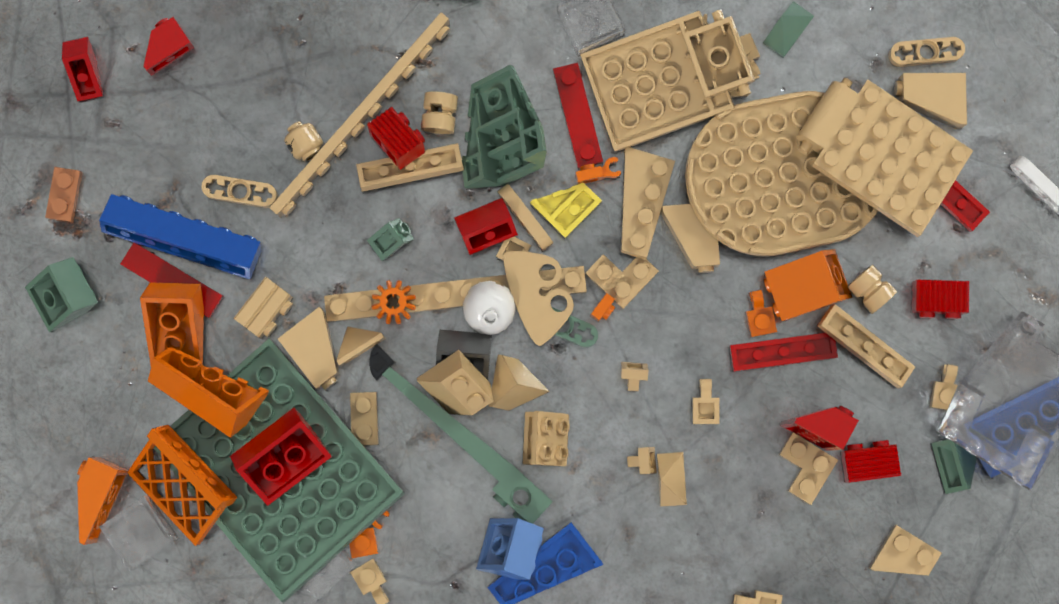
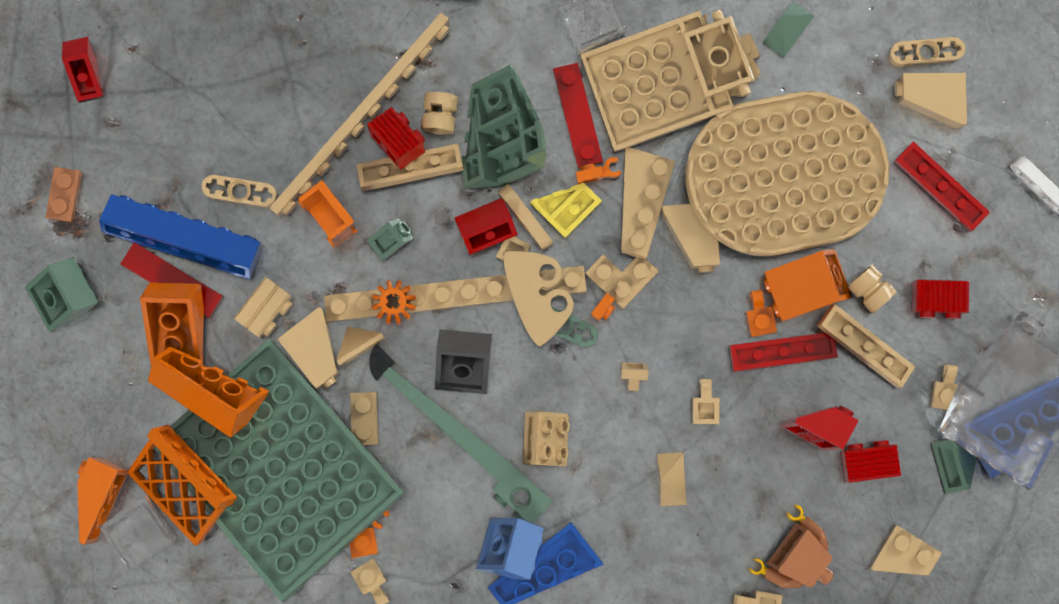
(165, 45): red slope -> none
(280, 456): red slope -> none
(303, 141): tan head -> none
(328, 213): none -> orange piece
(457, 385): tan slope -> none
(489, 308): white cylinder -> none
(514, 384): tan slope -> none
(645, 460): tan tile -> none
(800, 557): none -> nougat torso
(814, 466): tan plate -> none
(883, 152): tan plate -> none

